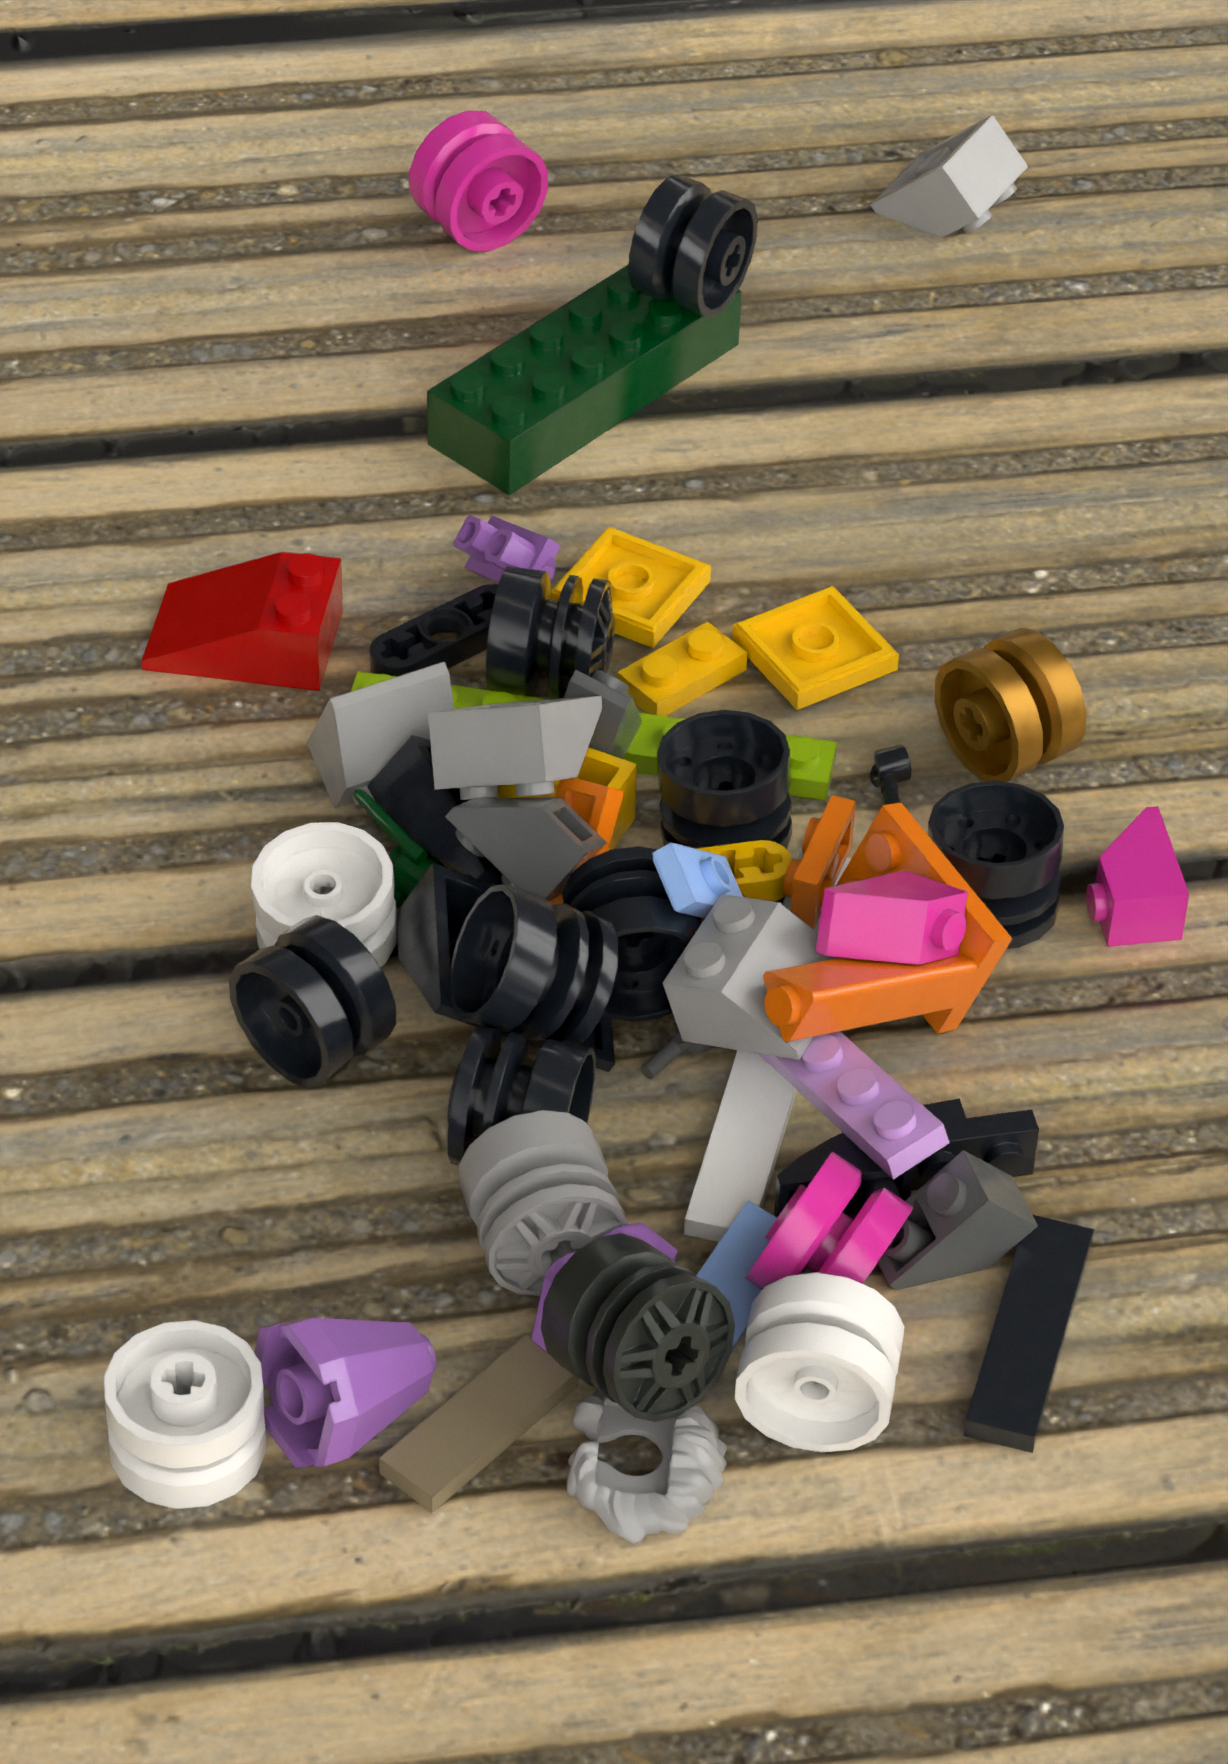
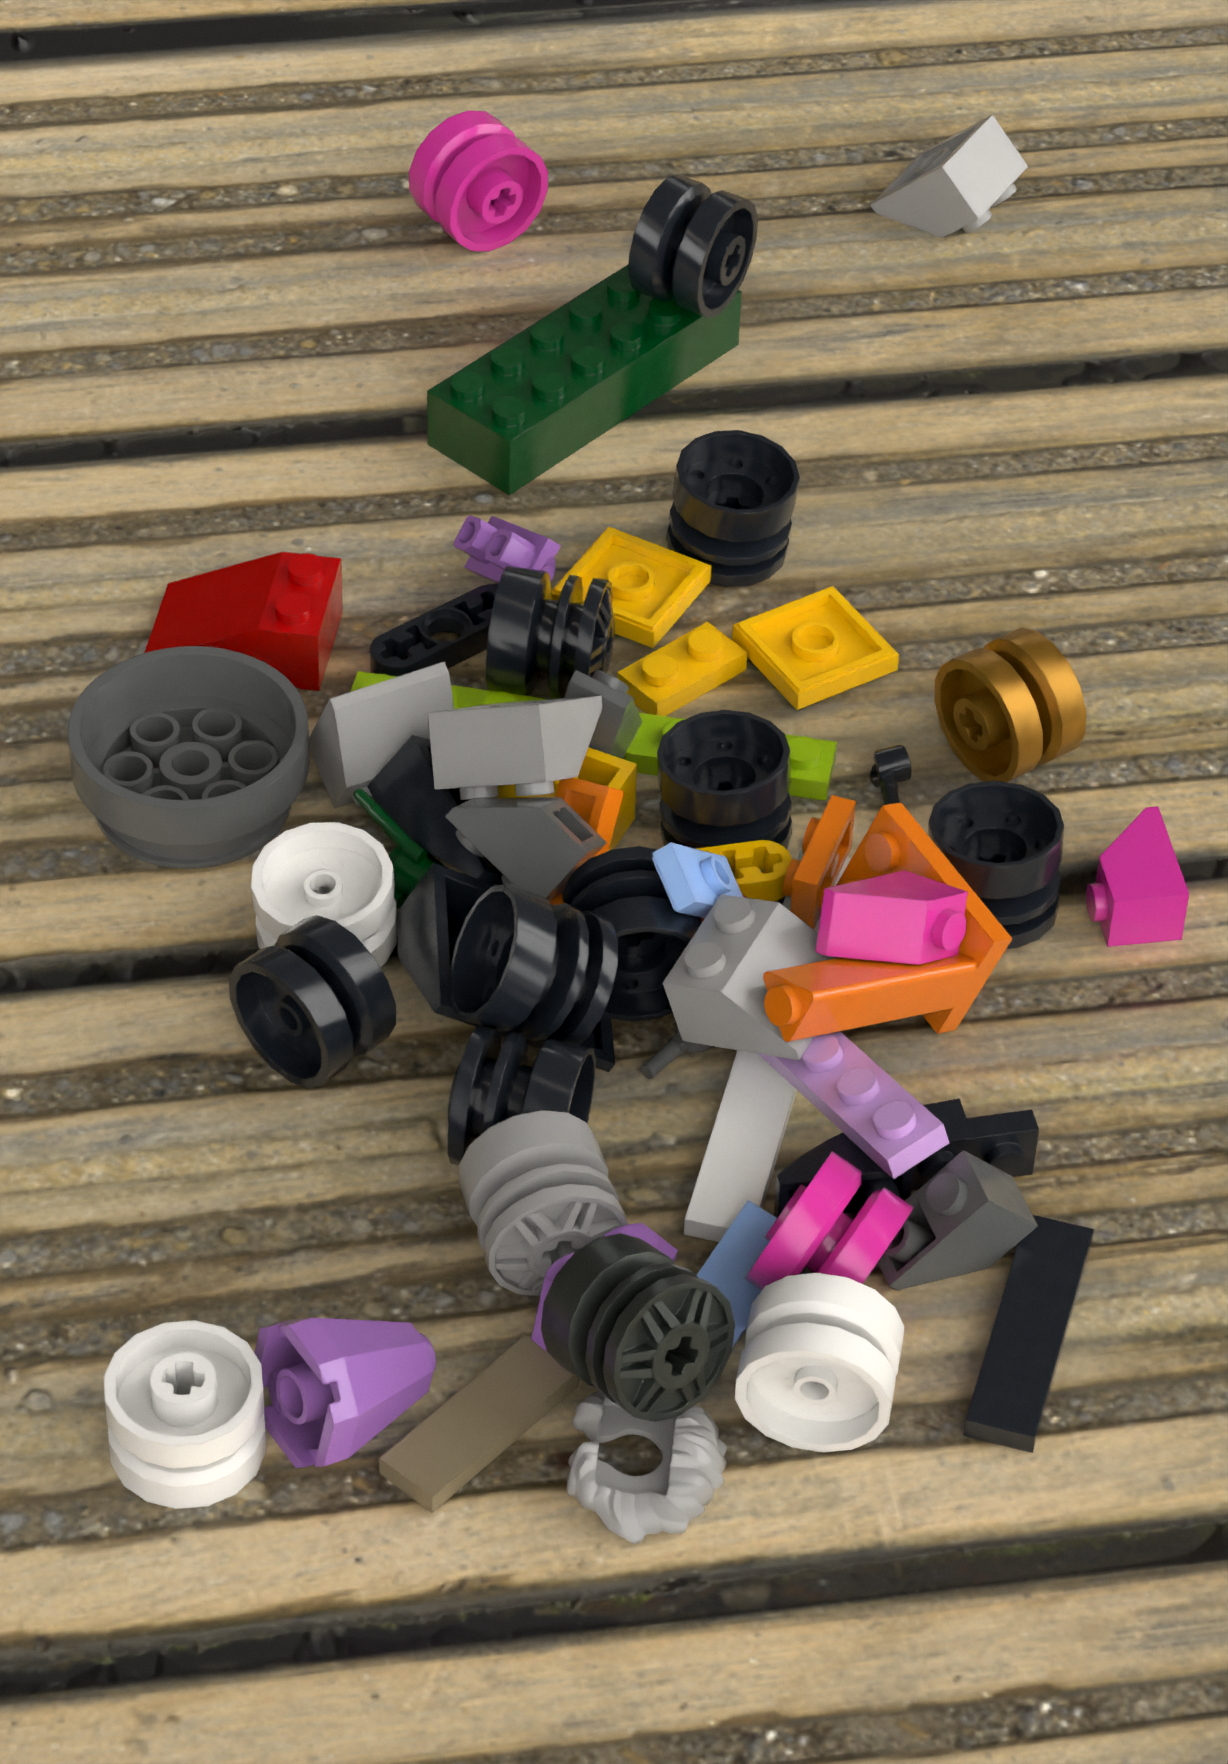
(189, 754): none -> dark grey wheel
(733, 505): none -> black wheel

